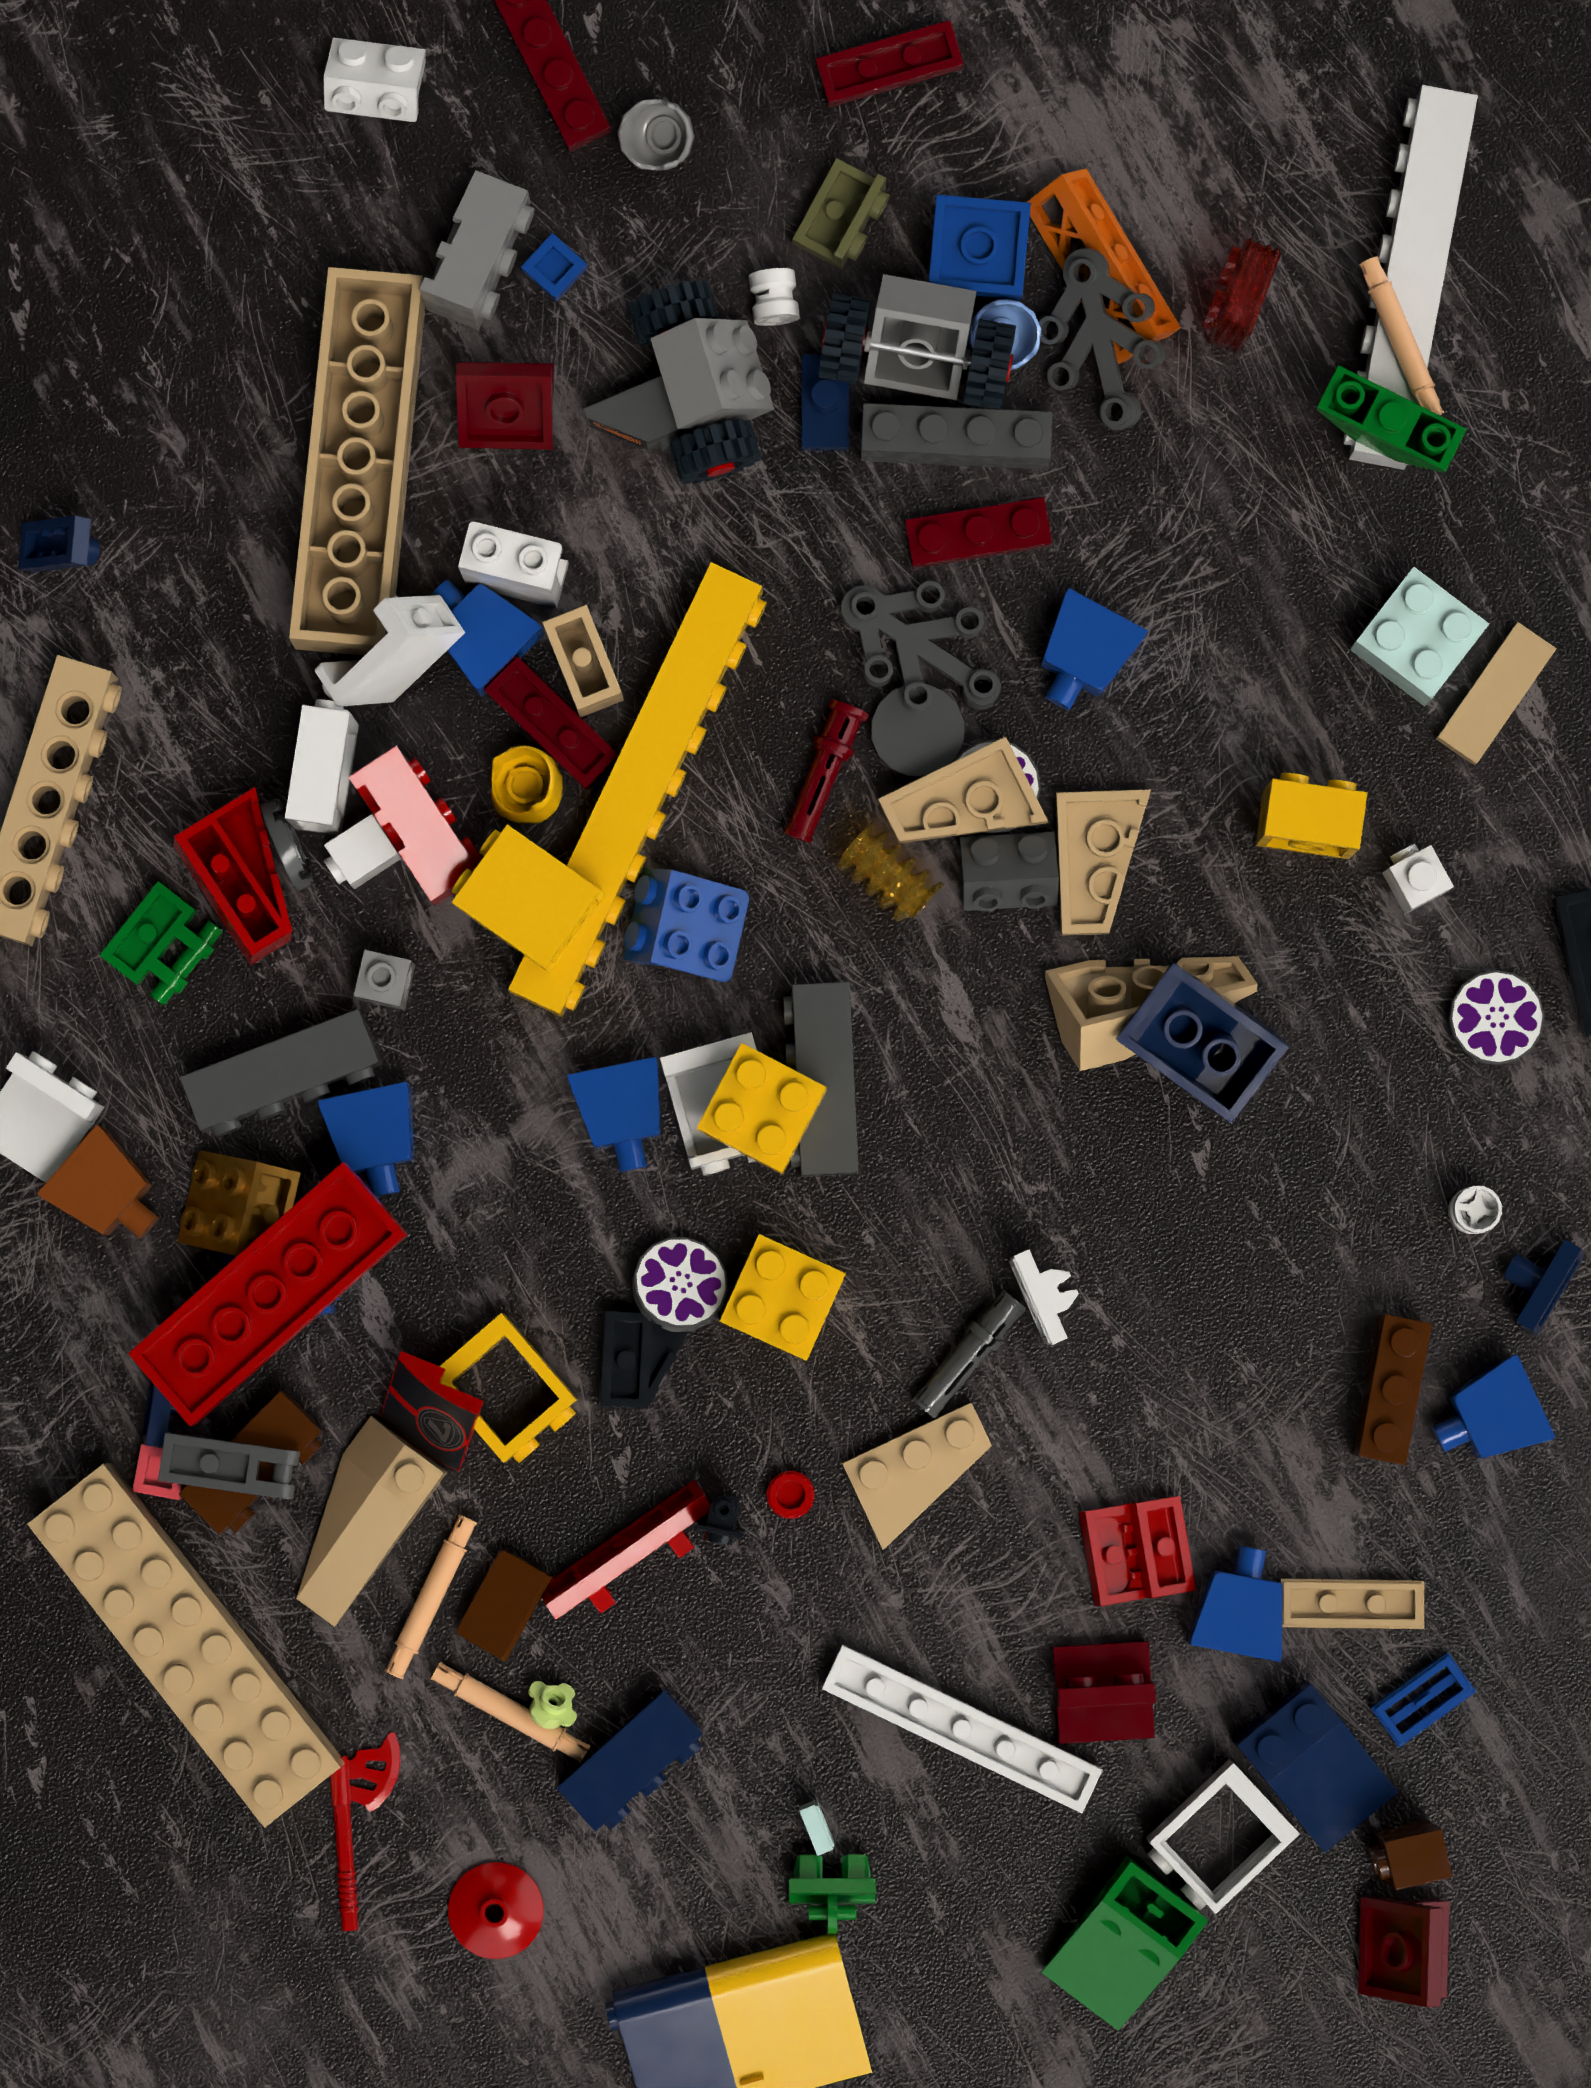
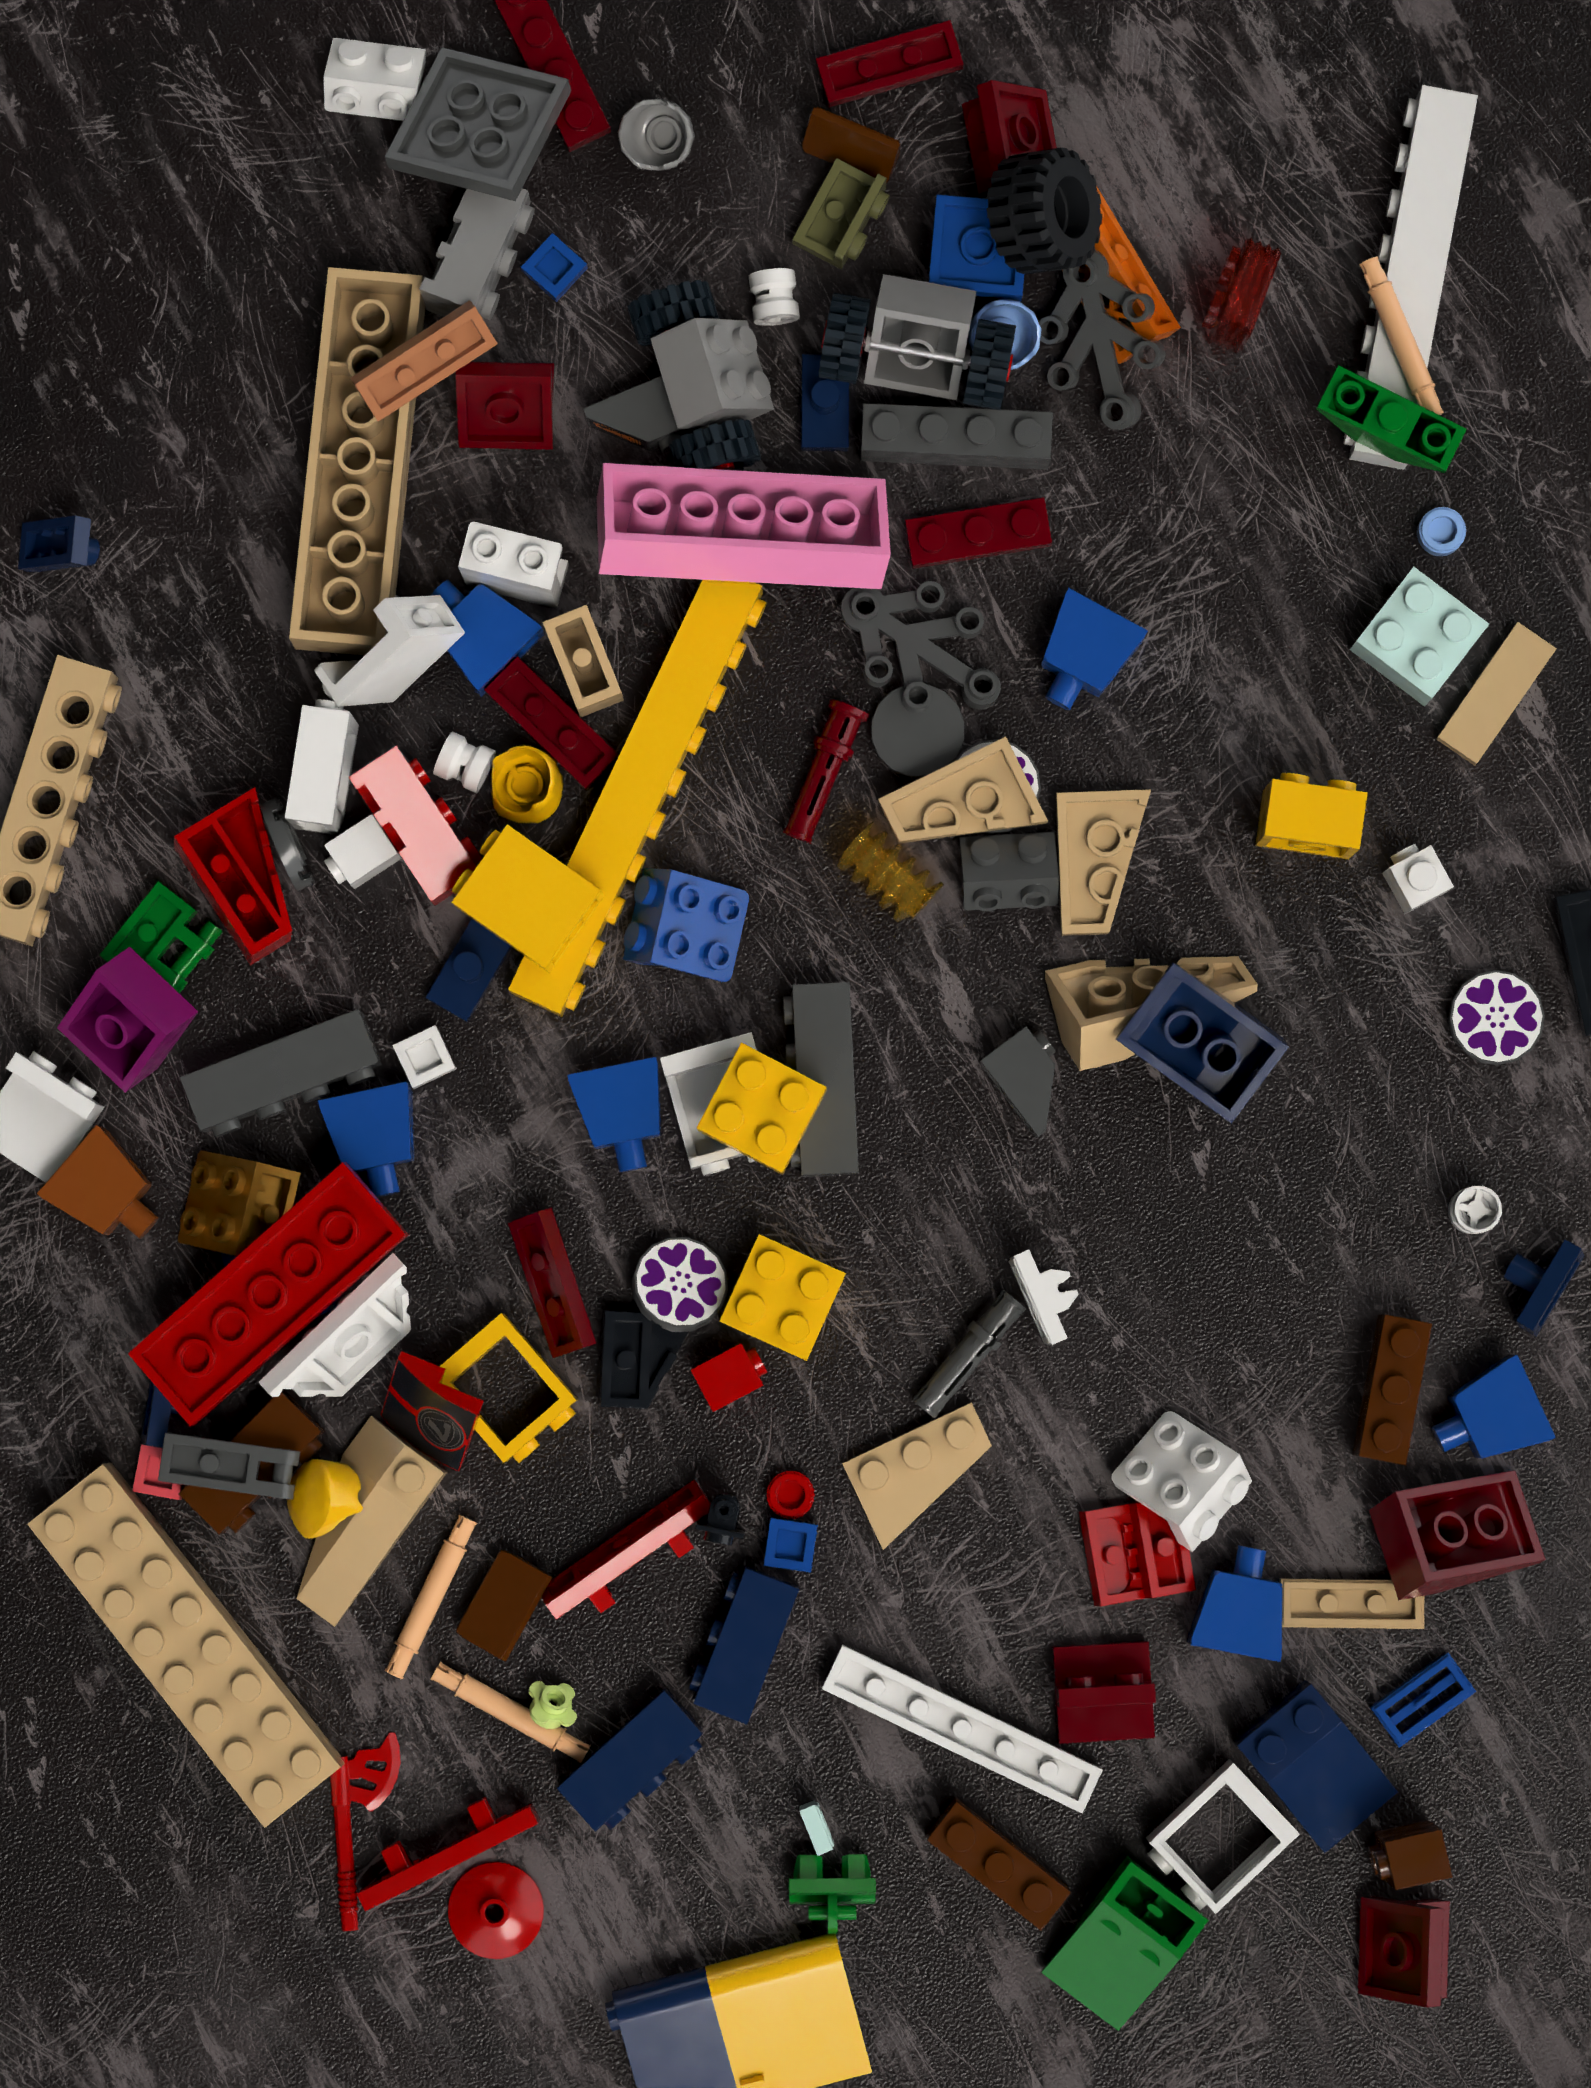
(127, 1019): none -> magenta brick
(323, 1496): none -> yellow hair
(348, 1339): none -> white wing
(384, 980): light grey brick -> none
(407, 1875): none -> red hinge
(423, 361): none -> nougat plate
(424, 1057): none -> white plate
(464, 762): none -> white wheel
(469, 971): none -> dark blue tile
(478, 124): none -> dark grey plate
(552, 1283): none -> dark red plate
(729, 1376): none -> red brick
(742, 526): none -> bright pink brick
(743, 1644): none -> dark blue brick
(790, 1544): none -> blue plate
(861, 147): none -> reddish brown slope
(998, 1863): none -> reddish brown brick
(1005, 123): none -> dark red bracket
(1024, 1076): none -> dark grey slope
(1044, 211): none -> black tyre
(1183, 1478): none -> white bracket
(1441, 531): none -> light blue tile
(1455, 1533): none -> dark red slope

